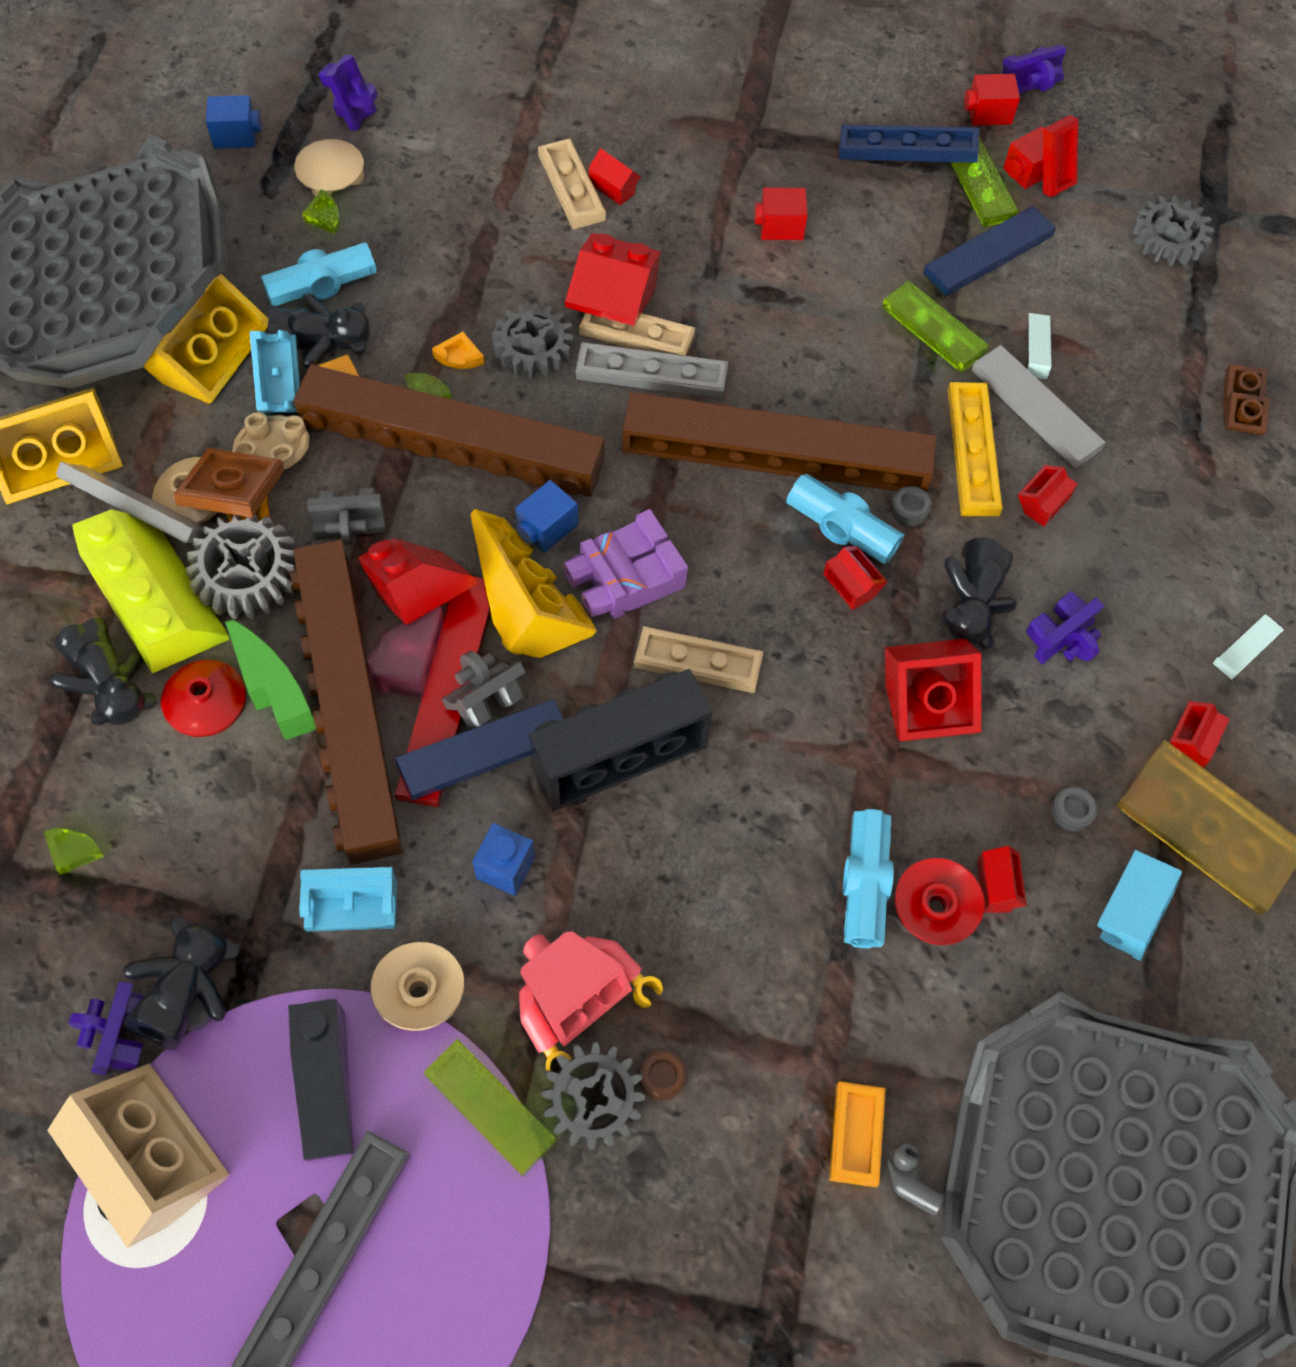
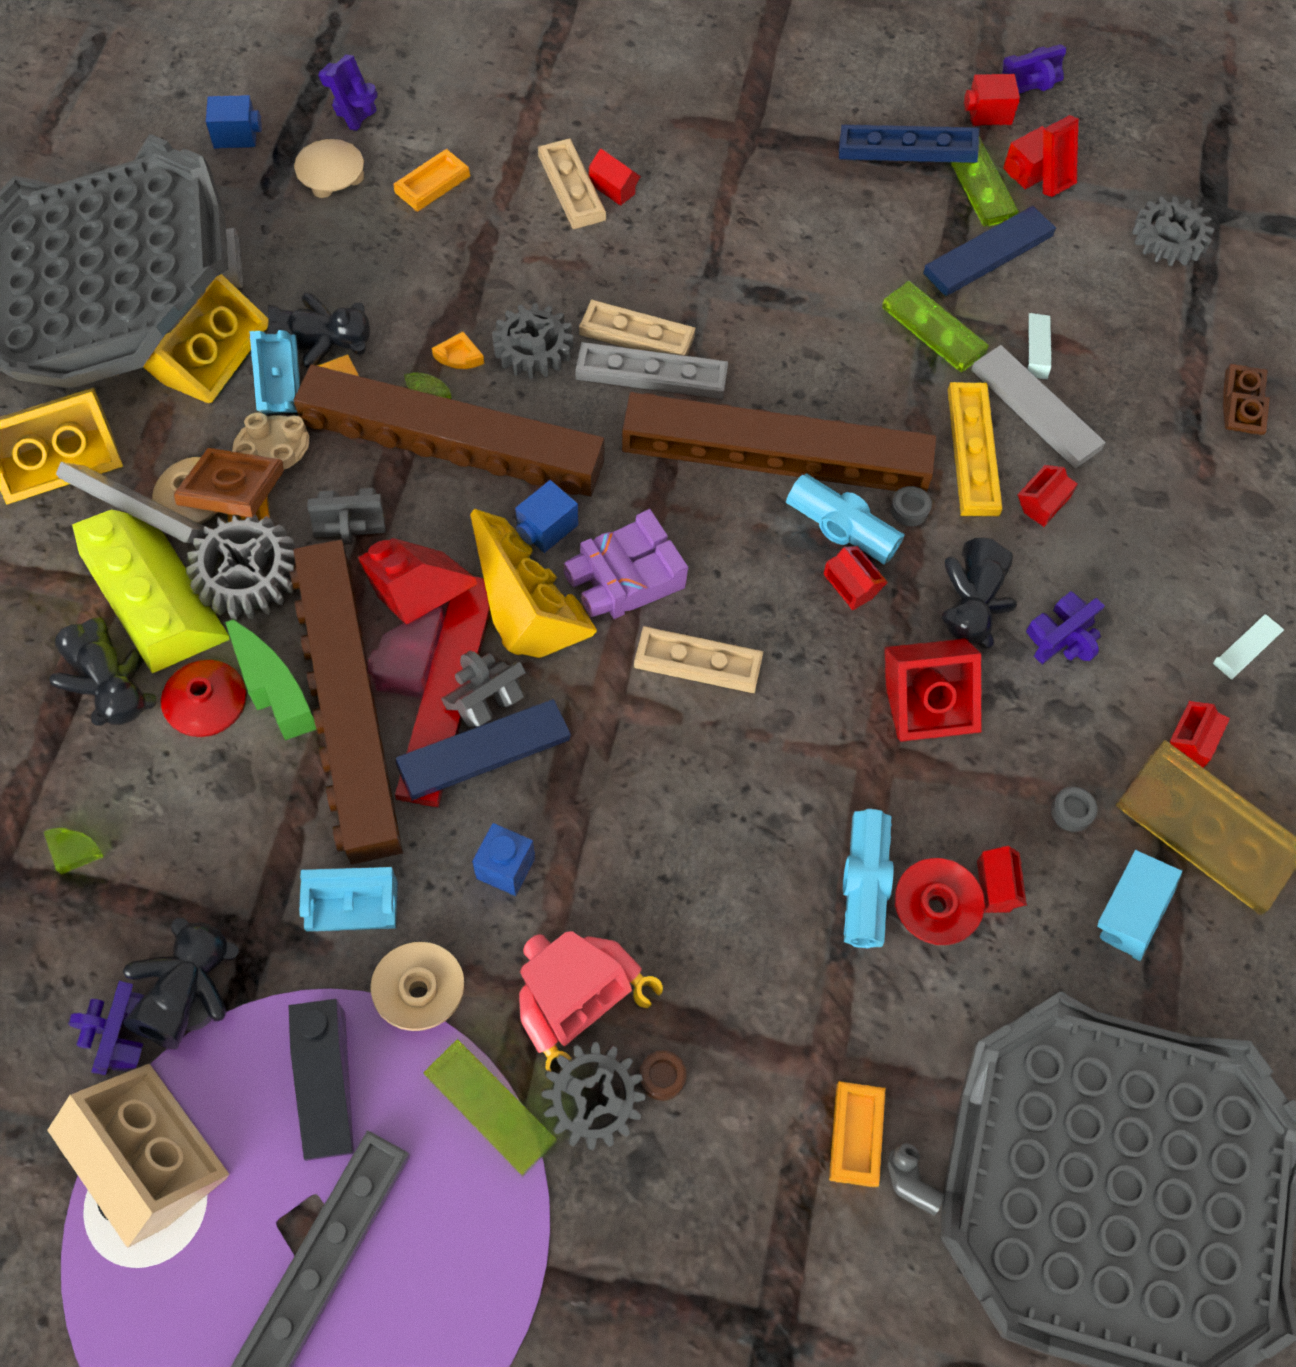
(234, 271): none -> light grey beam
(318, 274): medium azure piece -> none
(322, 213): clear neon green tile -> none
(431, 180): none -> light orange tile
(613, 279): slope -> none
(620, 738): black brick -> none
(782, 213): red brick -> none

